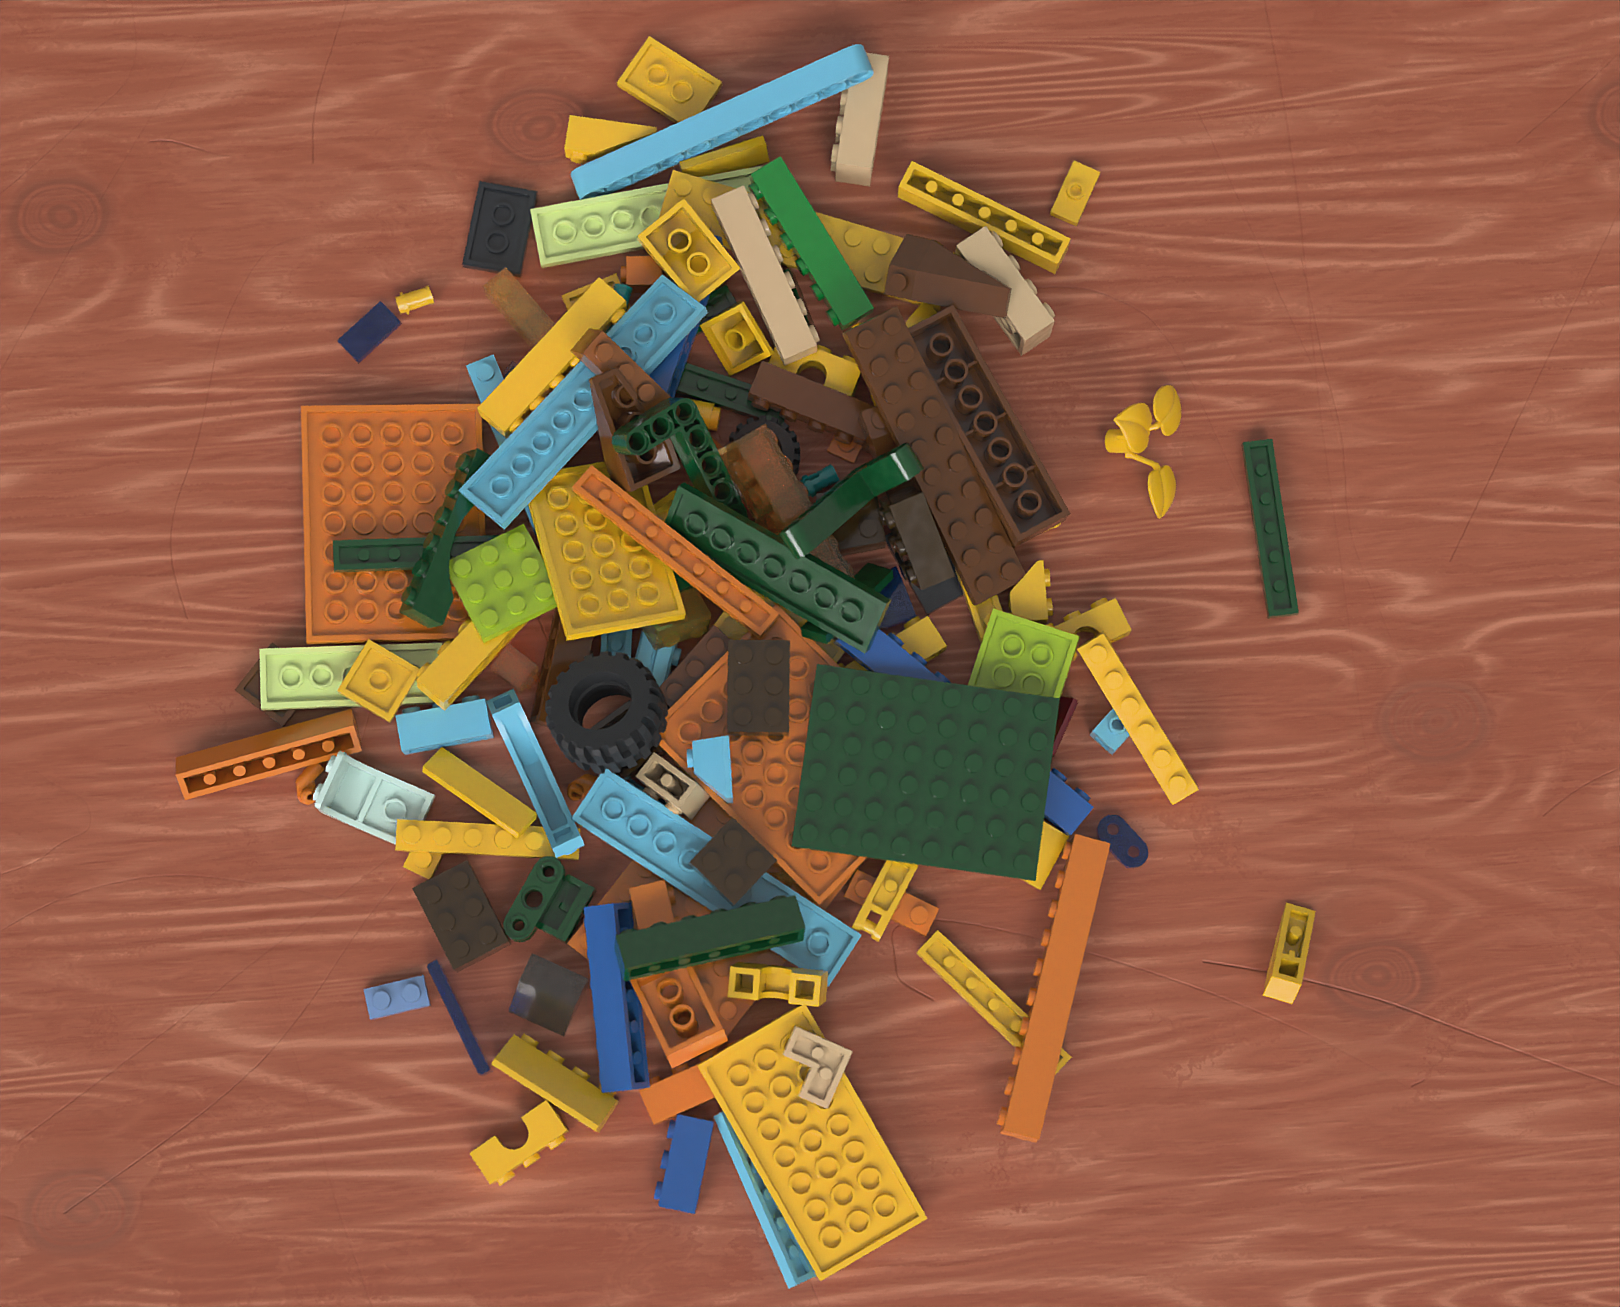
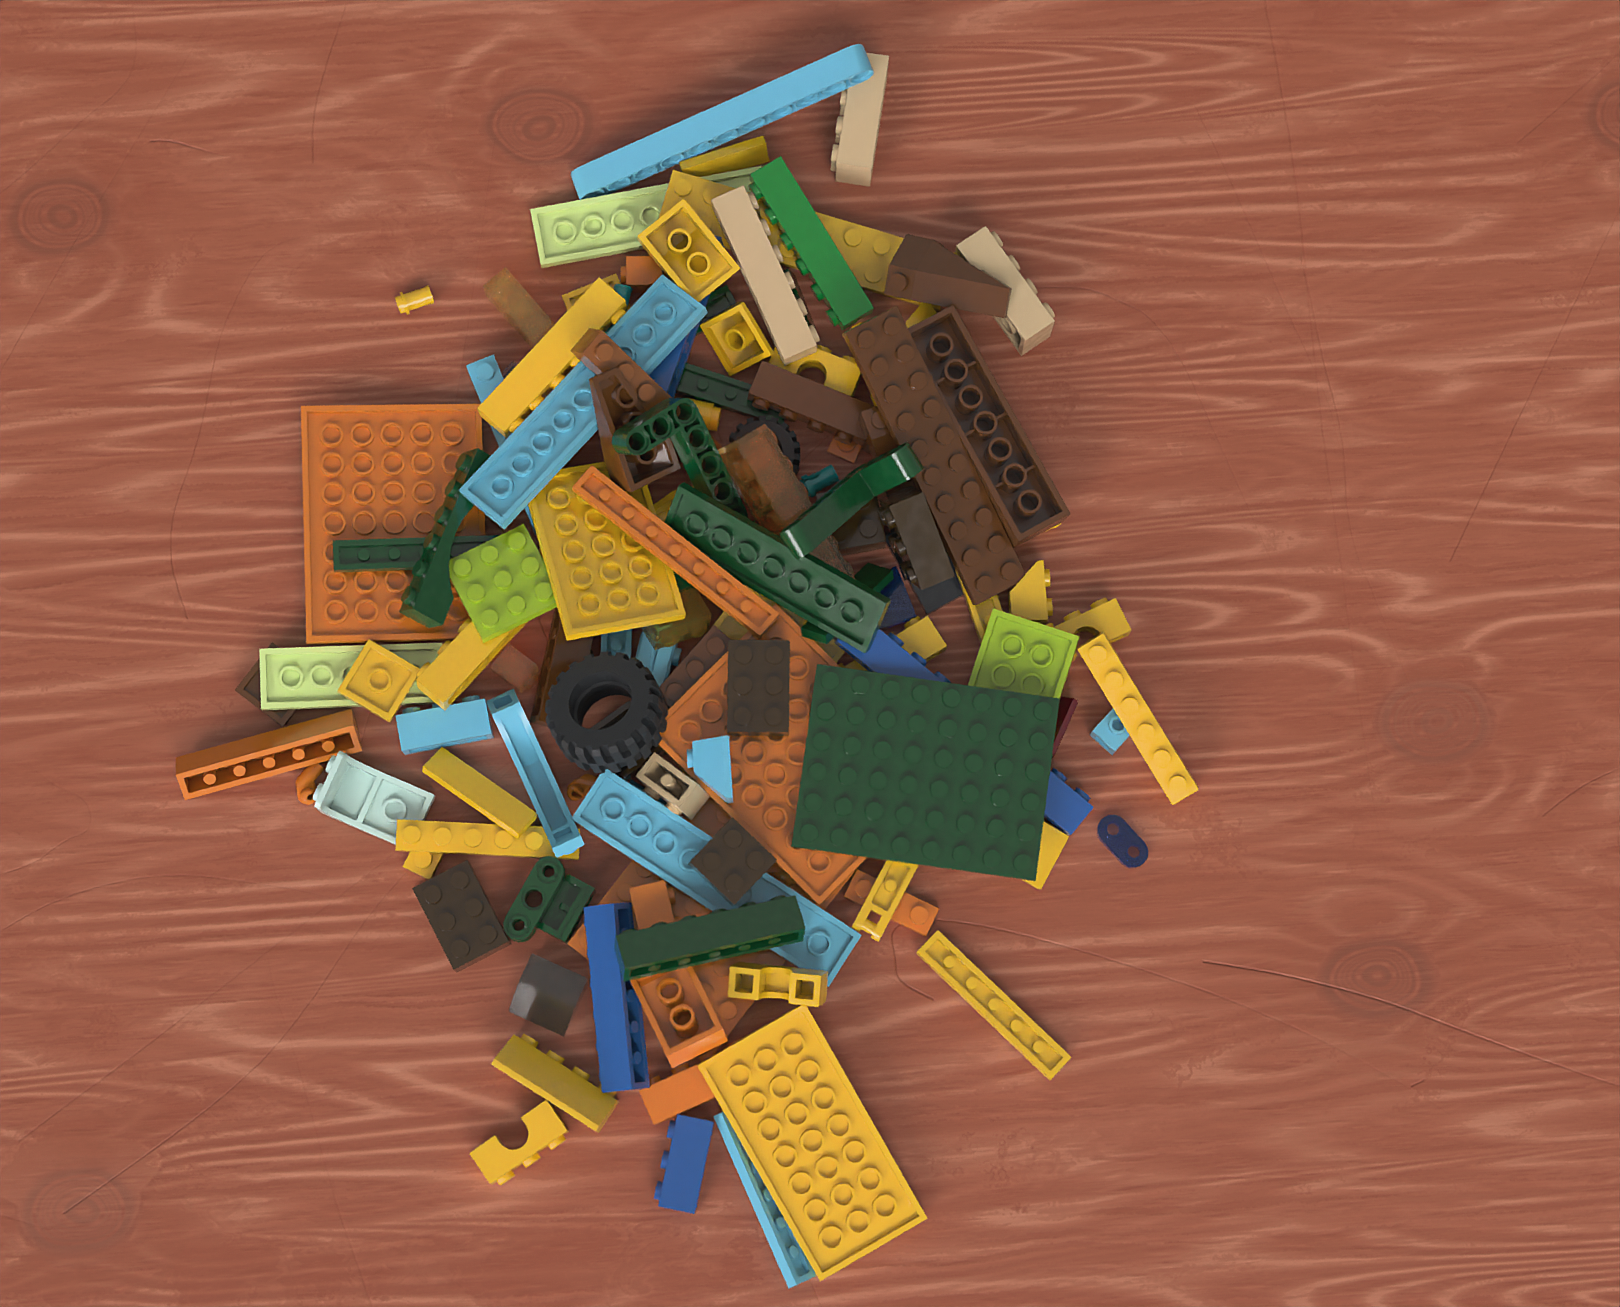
(369, 332): clear blue plate -> none
(397, 997): medium blue plate -> none
(459, 1018): clear blue tile -> none
(499, 228): black tile -> none
(594, 138): yellow slope -> none
(668, 82): yellow plate -> none
(825, 1061): tan plate -> none
(974, 211): yellow brick -> none
(1055, 988): orange brick -> none
(1075, 193): yellow plate -> none
(1134, 437): yellow plant -> none
(1270, 528): dark green plate -> none
(1289, 954): yellow slope -> none

